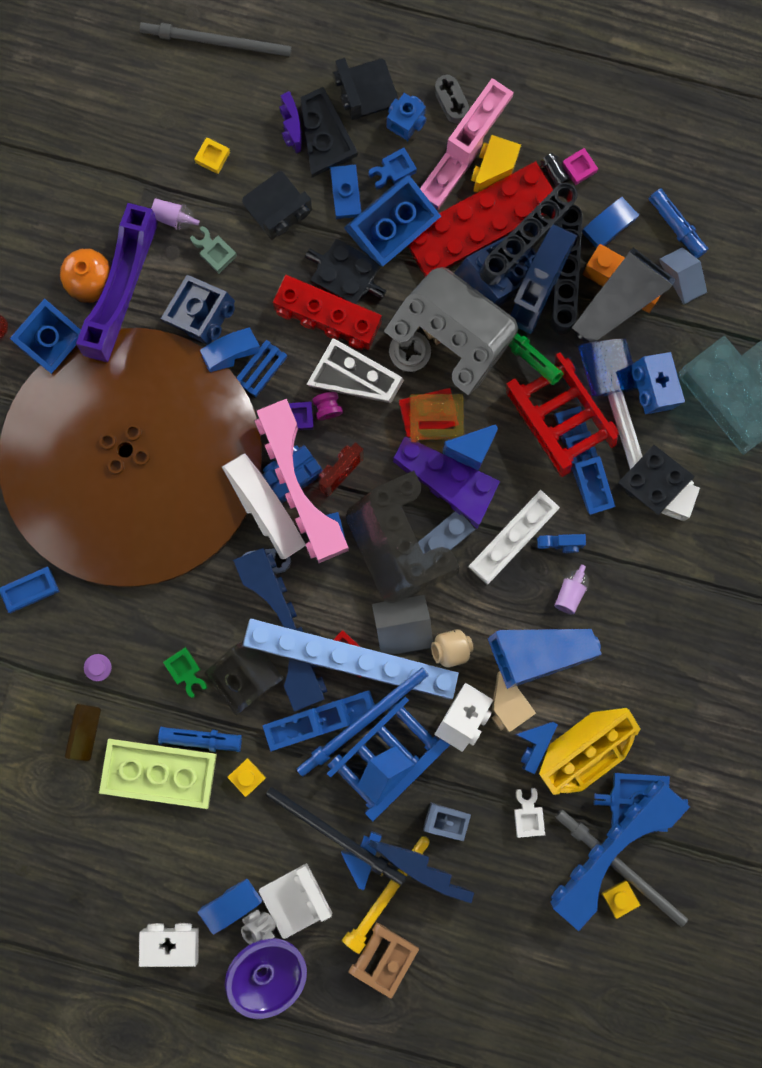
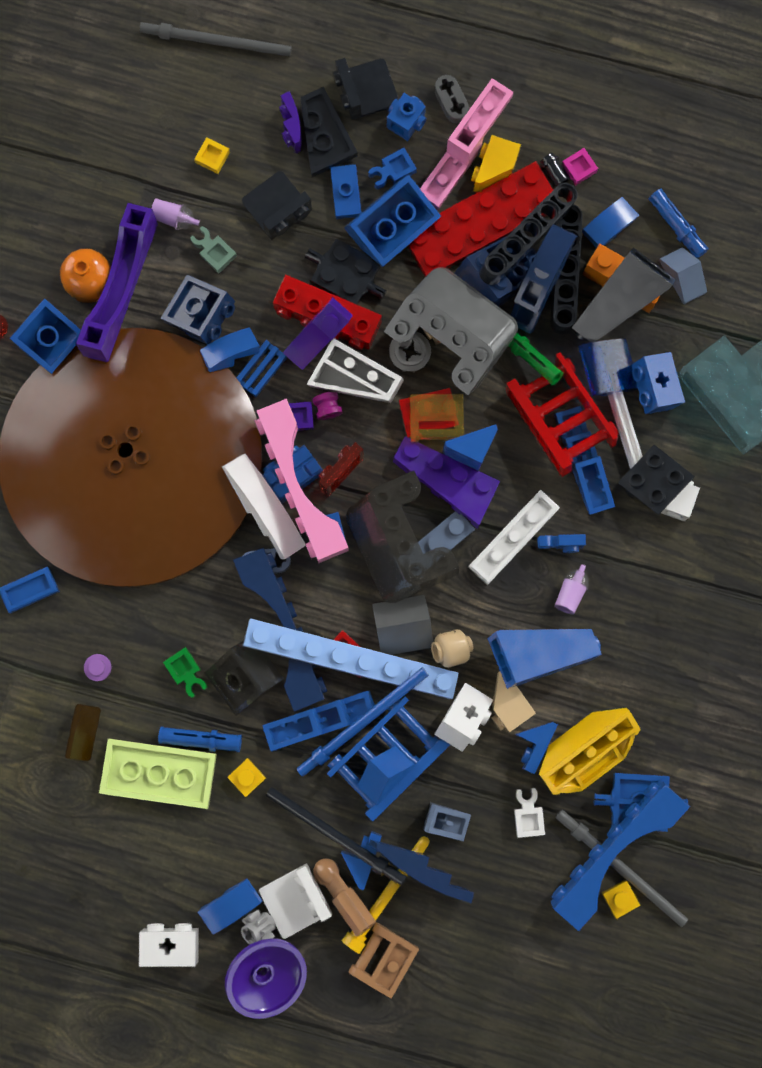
(318, 333): none -> dark purple slope
(344, 898): none -> medium nougat piece

